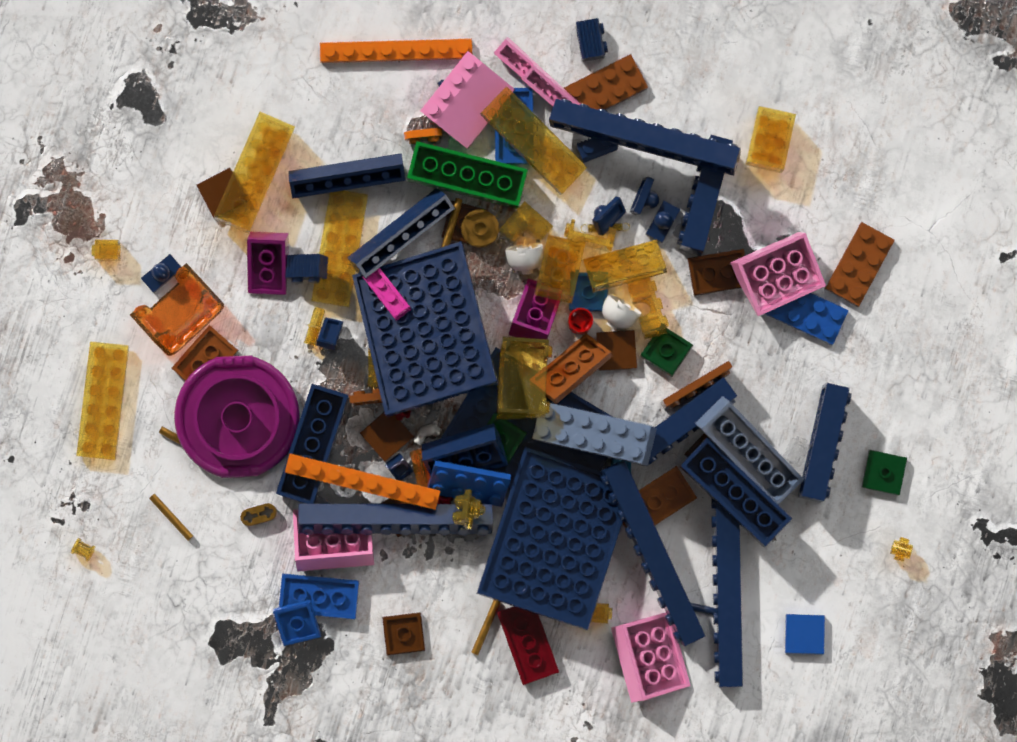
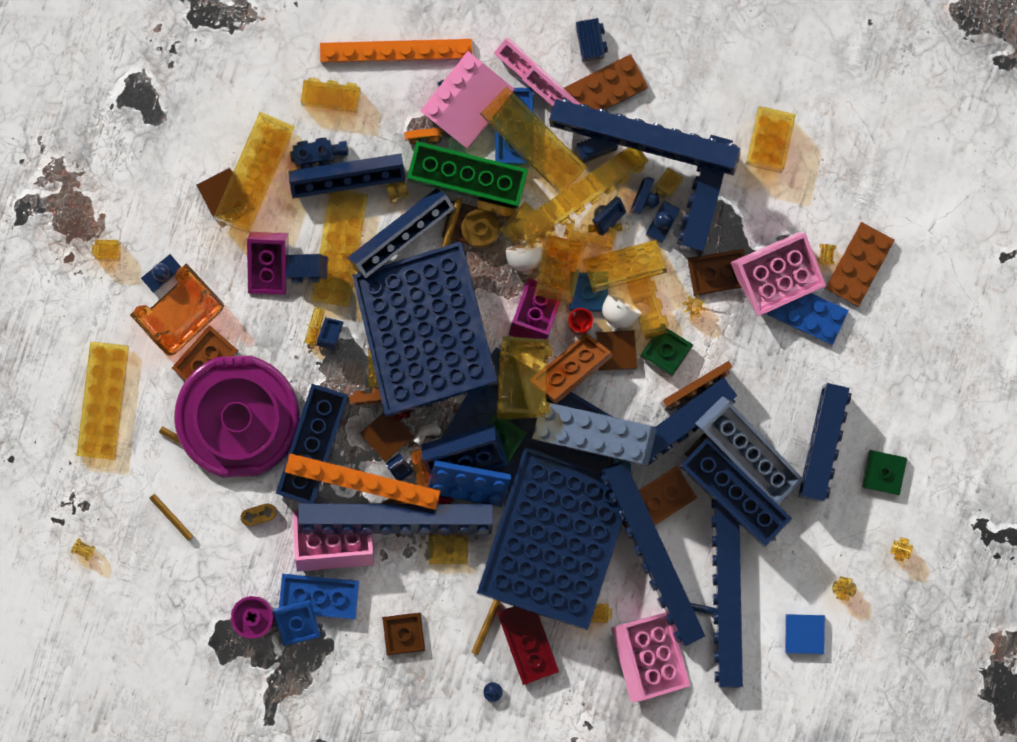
(241, 617): none -> magenta wheel
(313, 155): none -> dark blue brick
(330, 95): none -> clear yellow brick
(387, 294): dark pink tile -> none
(402, 191): none -> clear yellow wheel
(448, 549): none -> clear yellow plate
(470, 509): clear yellow hips -> none
(492, 691): none -> dark blue tile
(496, 208): none -> pearl gold tile
(579, 195): none -> clear yellow brick
(668, 183): none -> clear yellow brick
(689, 308): none -> clear yellow gear
(826, 254): none -> clear yellow bush
(844, 588): none -> clear yellow gear

